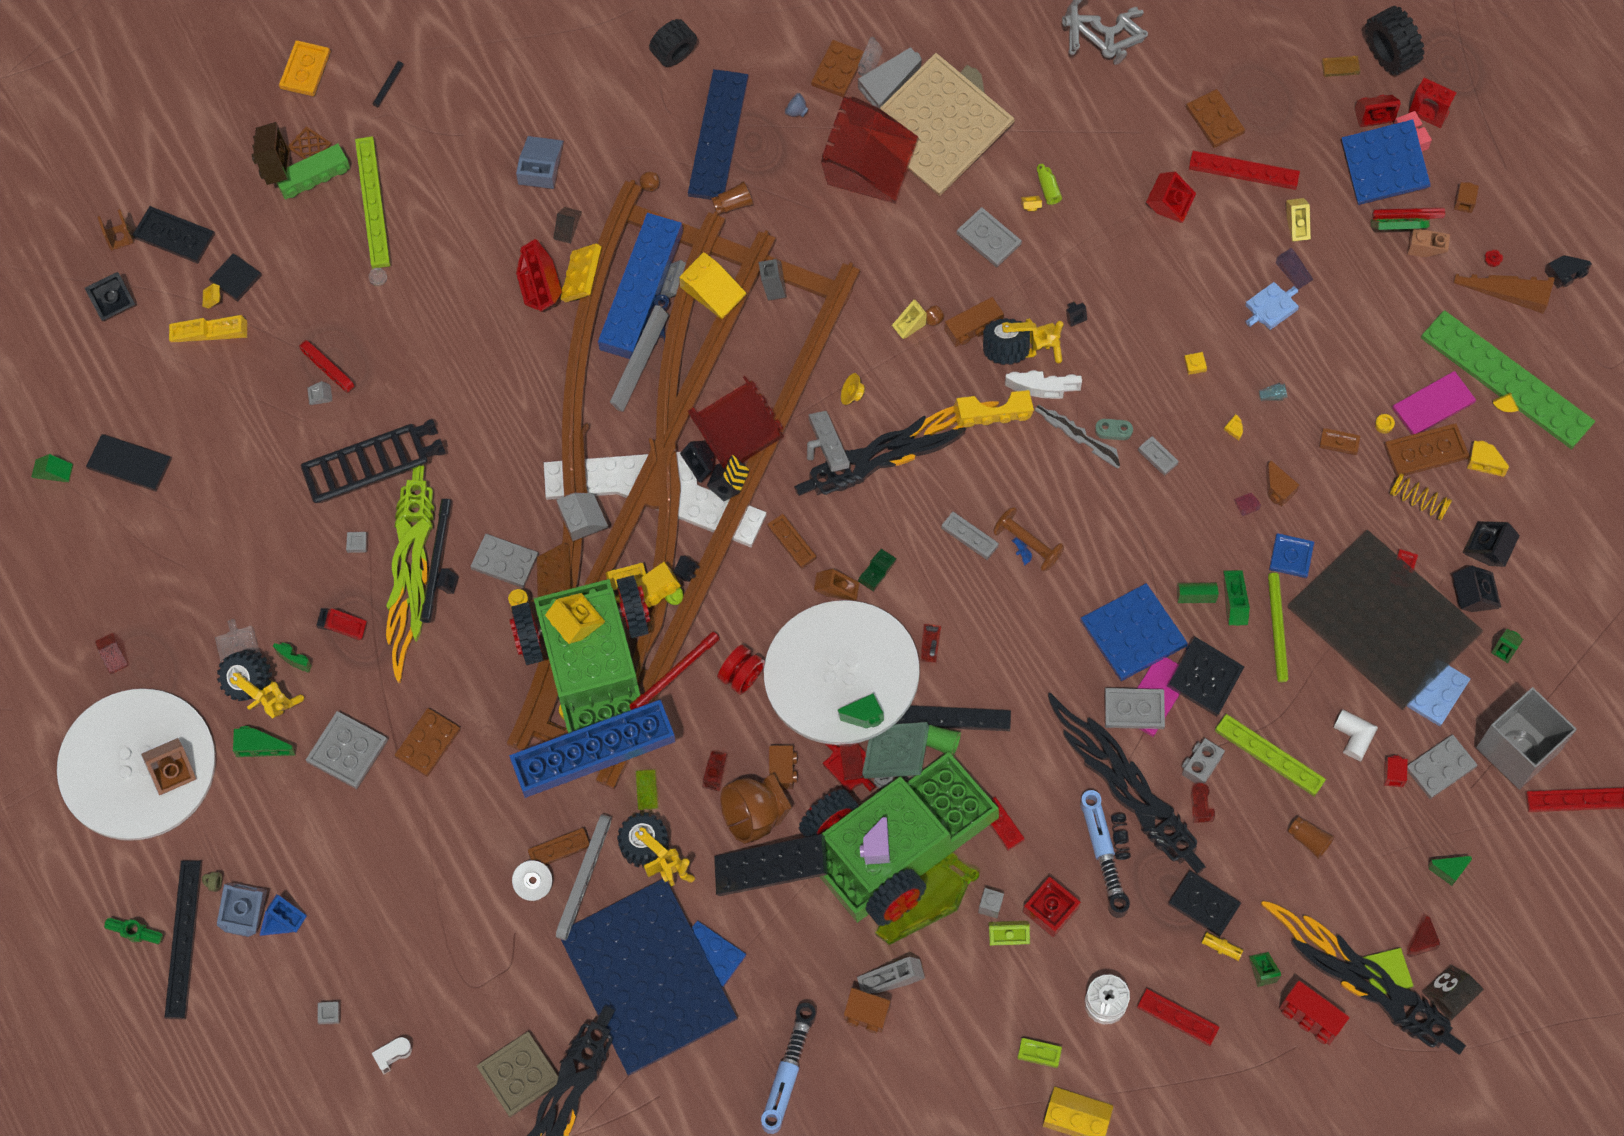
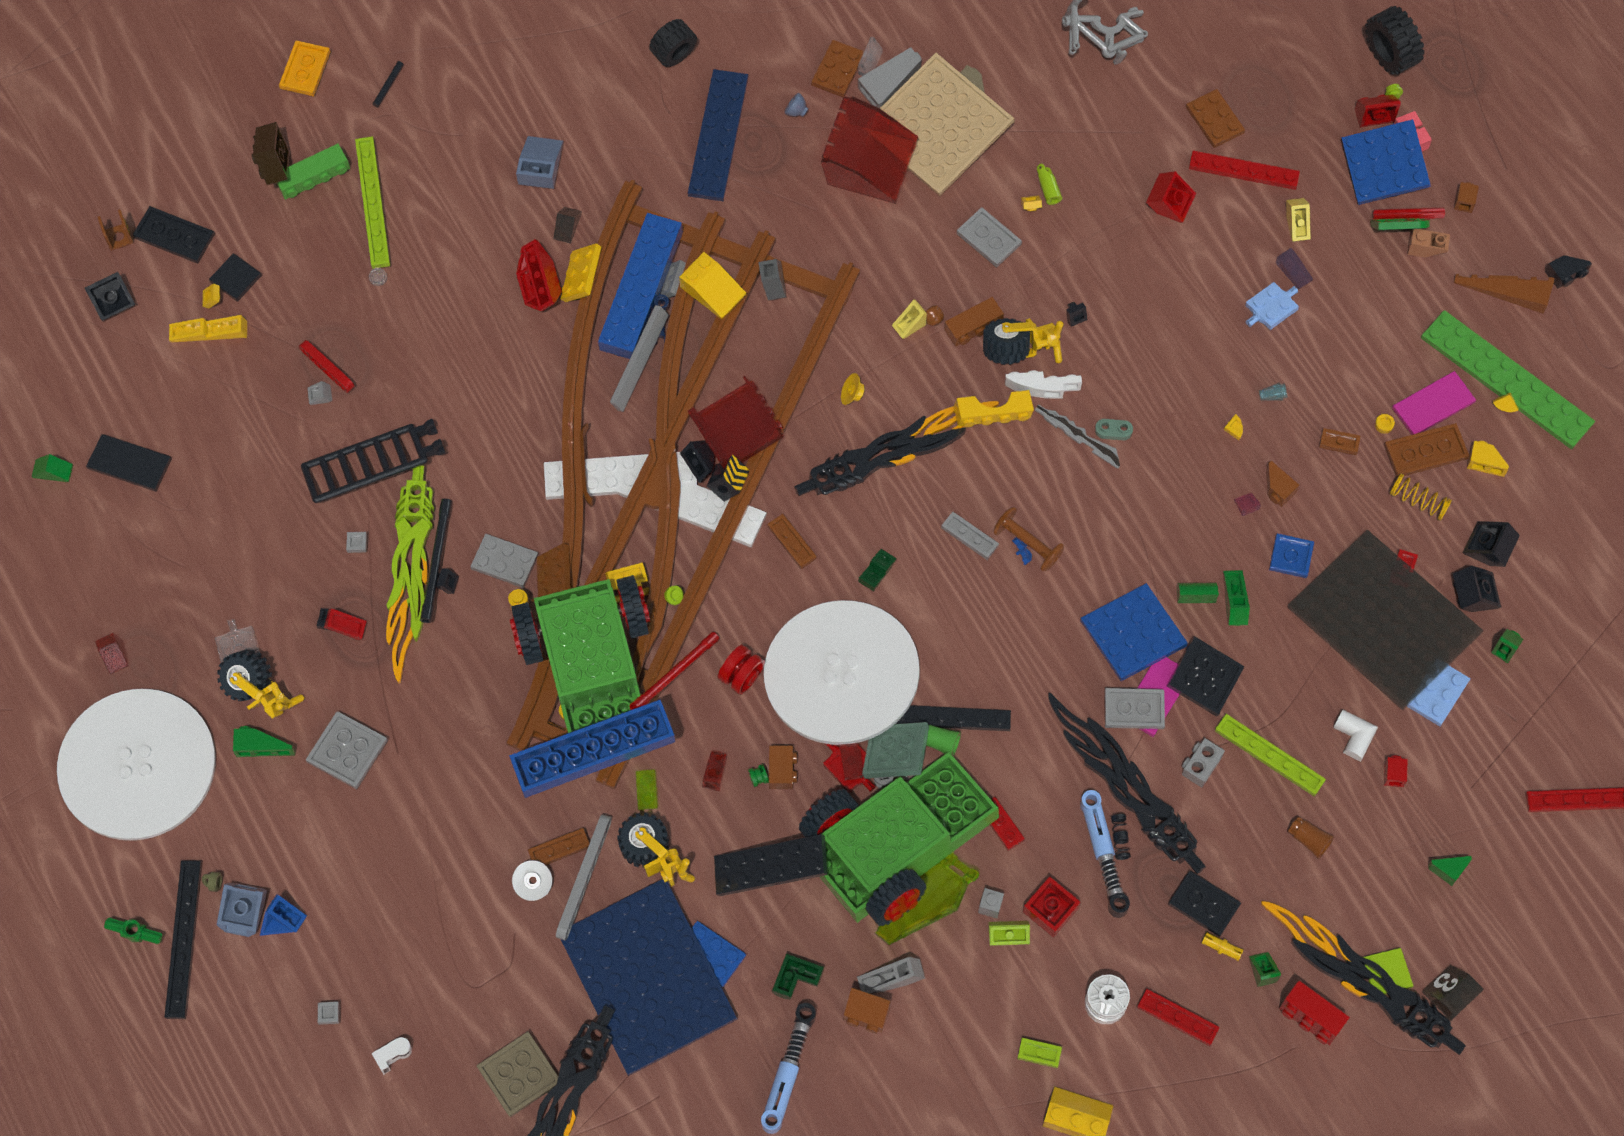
(168, 766): dark orange slope -> none
(288, 654): green slope -> none
(316, 136): dark orange window -> none
(427, 742): dark orange plate -> none
(574, 617): yellow slope -> none
(581, 514): light grey slope -> none
(649, 181): dark orange piece -> none
(658, 584): yellow brick -> none
(685, 568): black tile -> none
(732, 199): dark orange plant -> none
(757, 801): dark orange plate -> none
(758, 775): none -> green wheel
(795, 970): none -> dark green brick
(828, 441): light grey plate -> none
(836, 585): dark orange slope -> none
(862, 713): green slope -> none
(876, 844): lavender slope -> none
(930, 643): clear red leg -> none
(1158, 456): light grey plate -> none
(1195, 363): yellow plate -> none
(1199, 802): clear red leg -> none
(1278, 627): lime axle -> none
(1340, 66): clear yellow tile -> none
(1394, 89): none -> lime plate
(1425, 940): clear red slope -> none
(1441, 766): light grey plate -> none
(1443, 97): red panel -> none
(1491, 261): red plate -> none
(1537, 731): light grey container -> none

